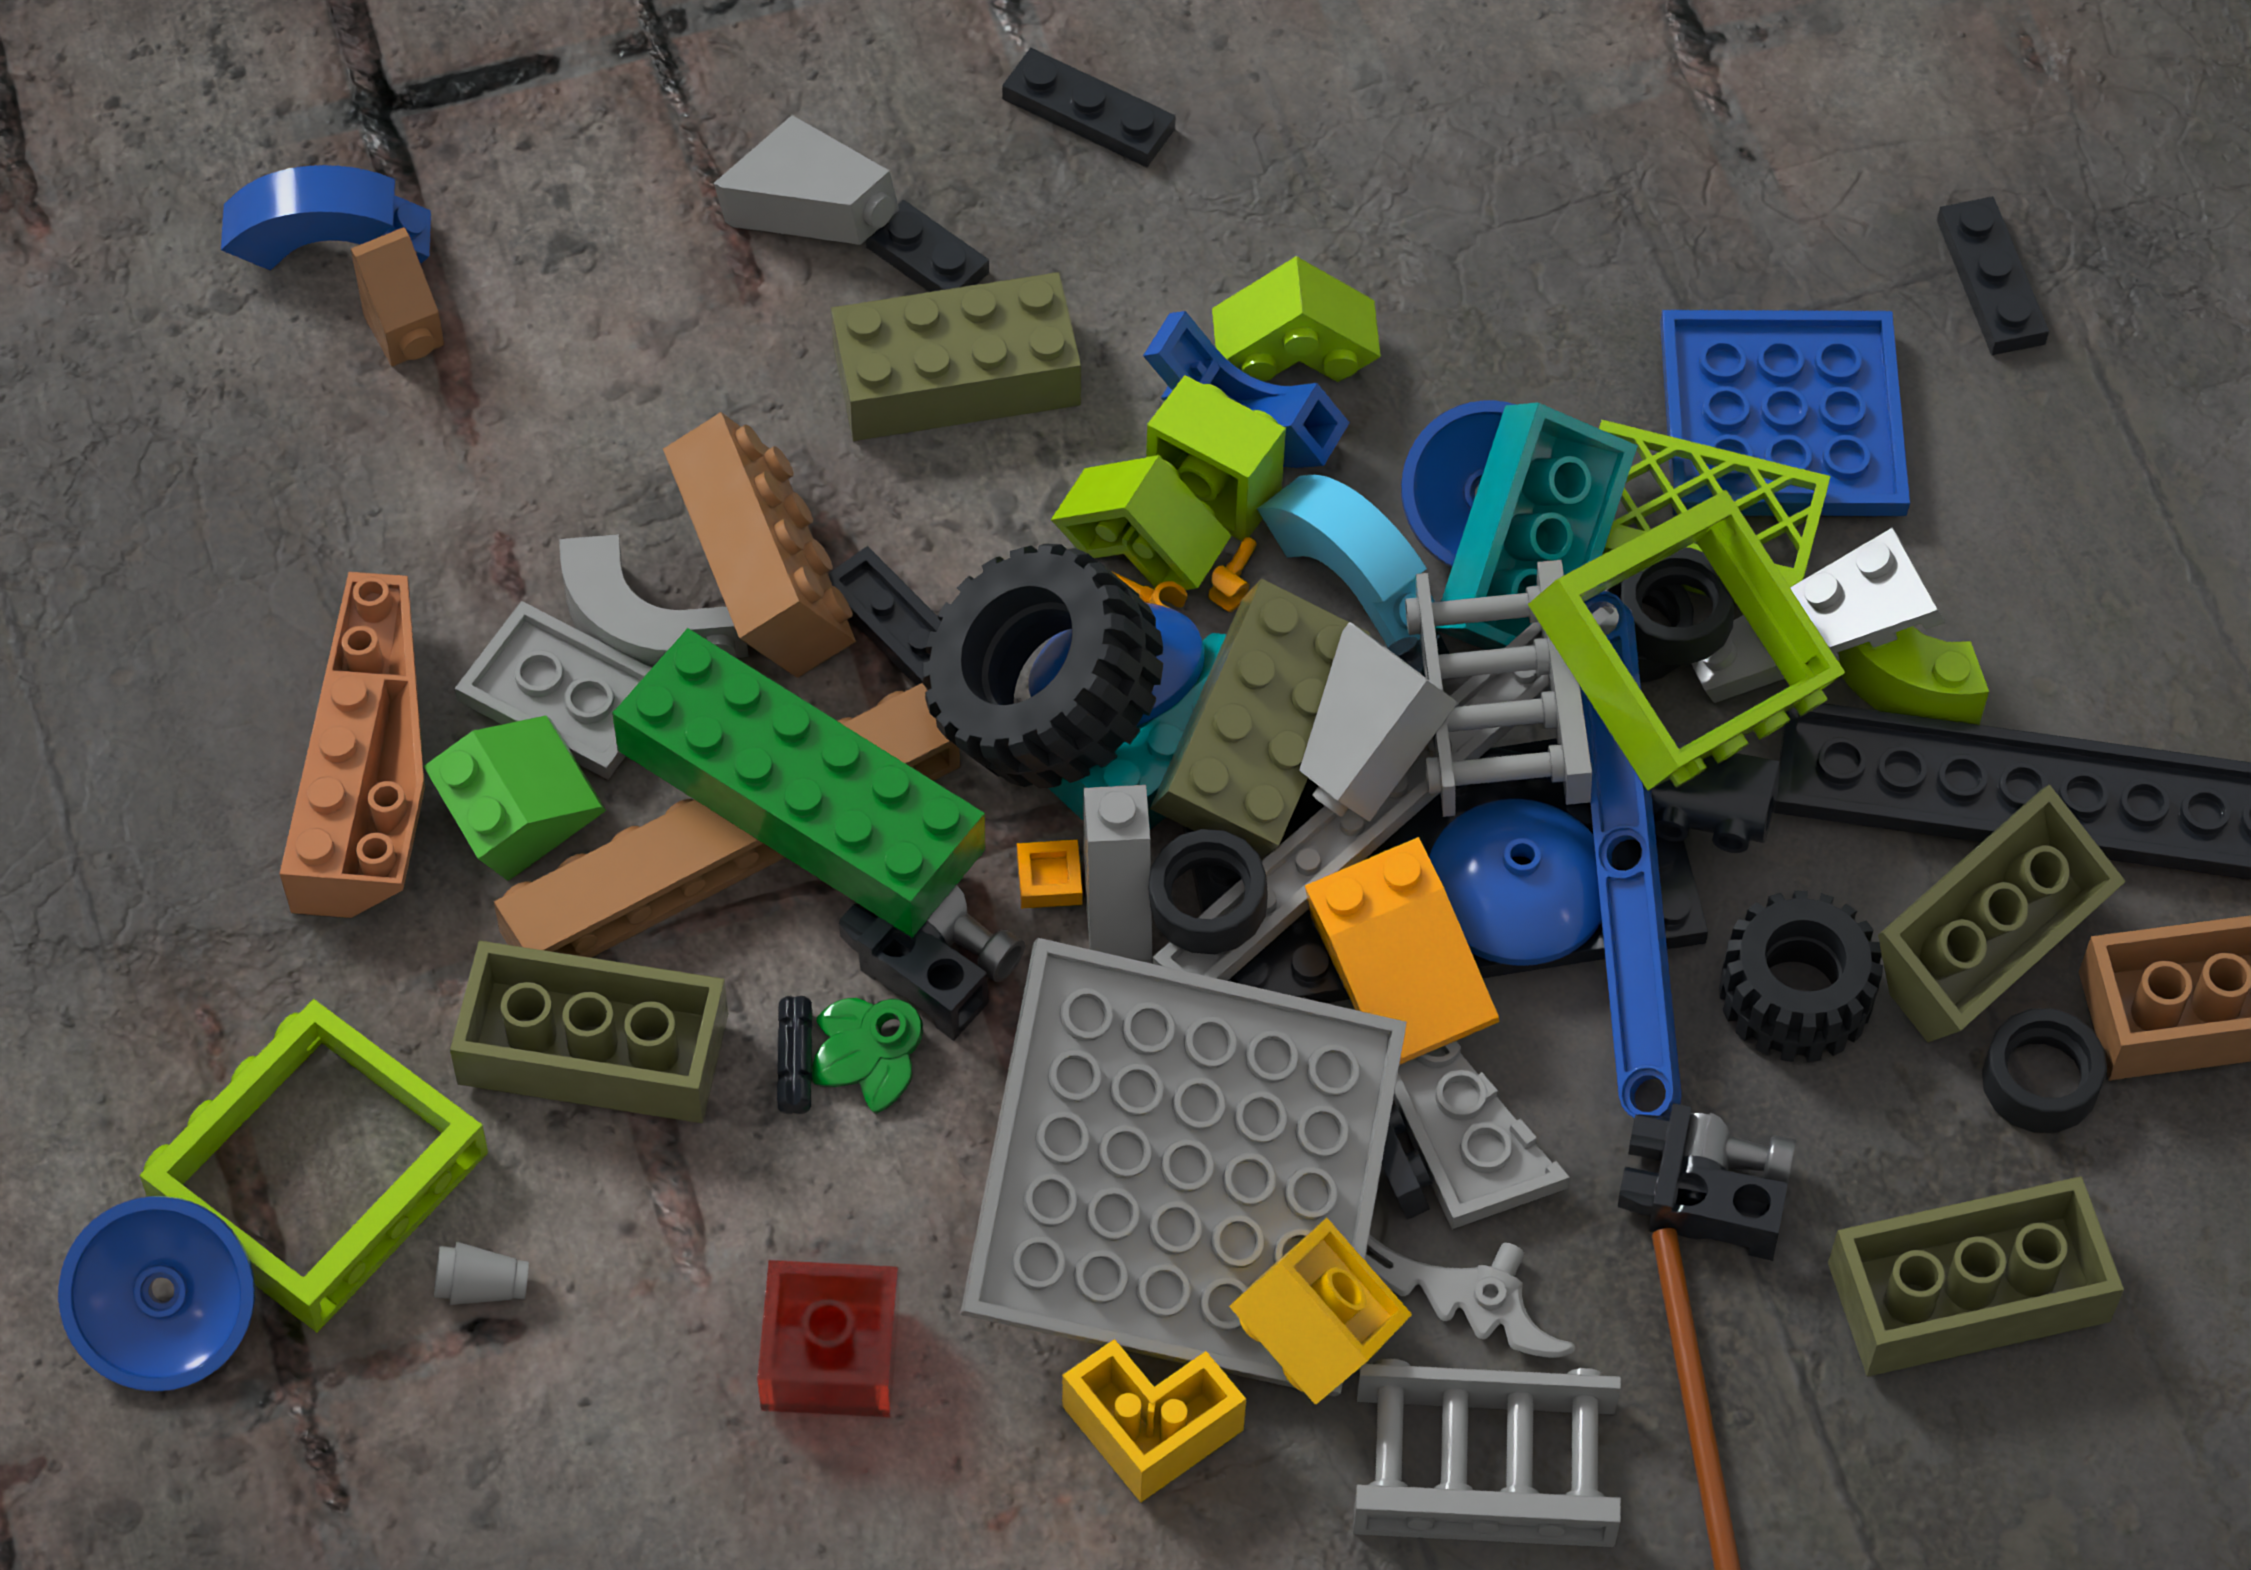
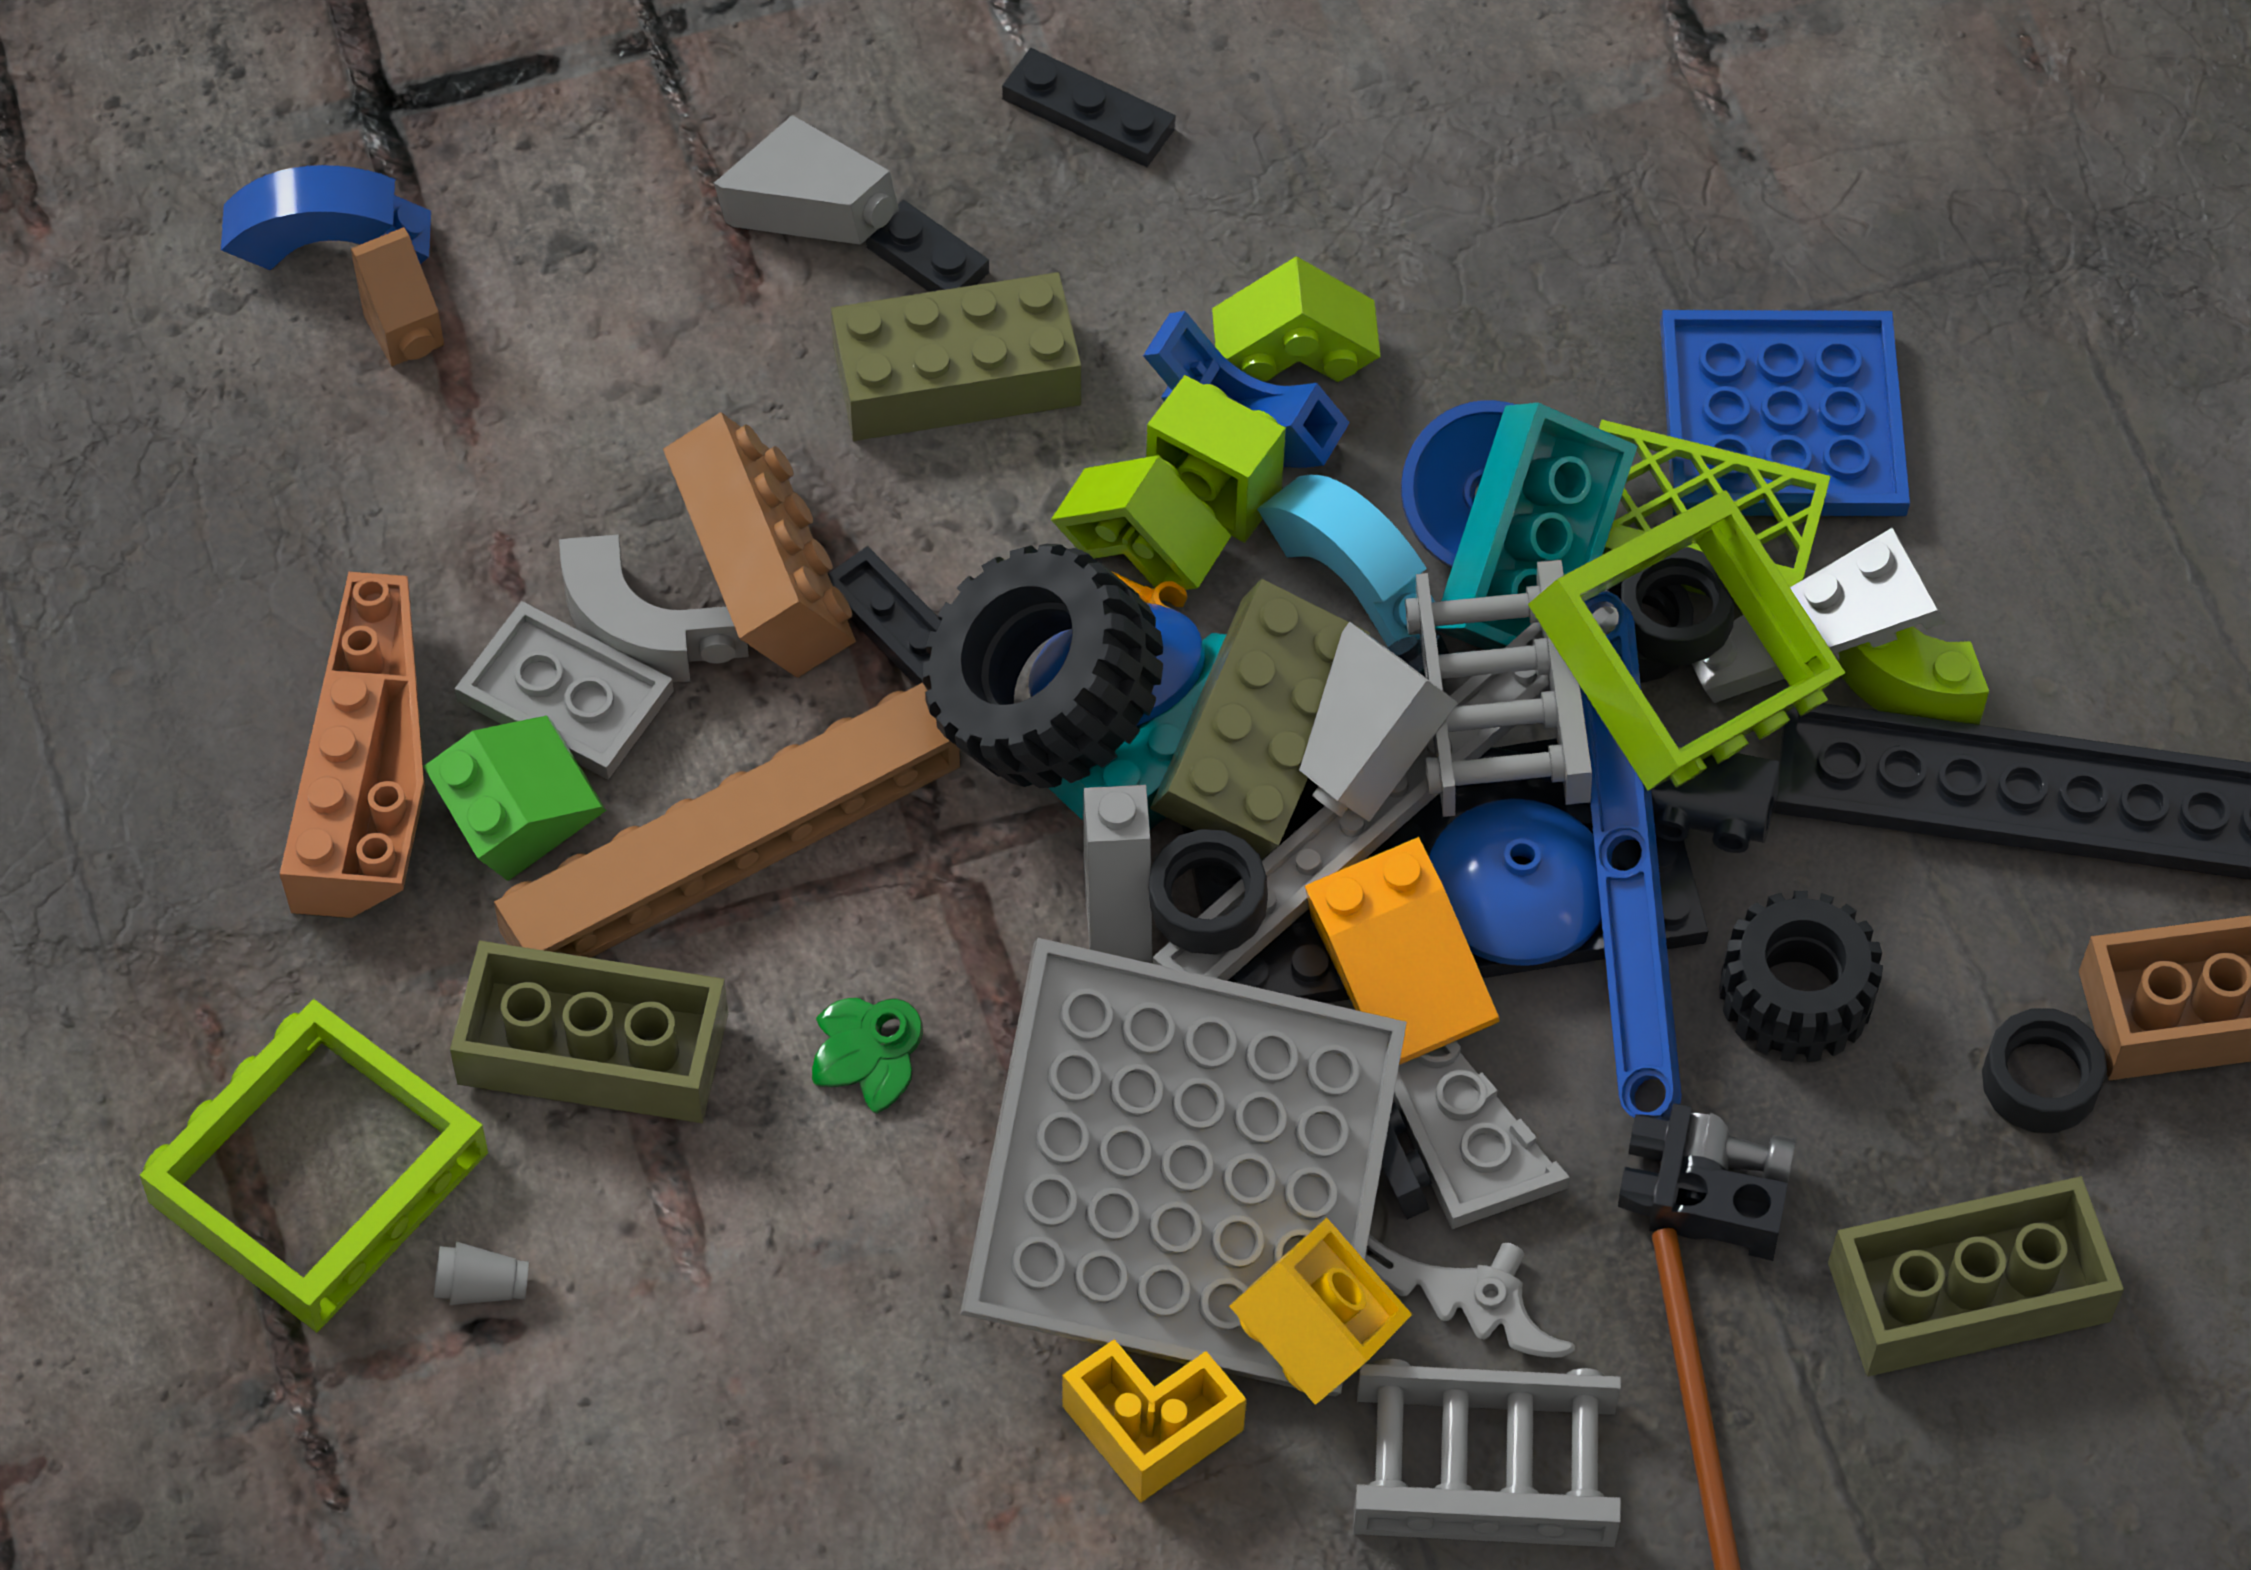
(111, 1303): blue dish -> none
(794, 1054): black axle -> none
(800, 782): green brick -> none
(828, 1338): clear red brick -> none
(926, 965): black hips -> none
(1049, 874): light orange plate -> none
(1227, 585): light orange hand -> none
(1992, 276): black plate -> none
(1994, 916): olive slope -> none

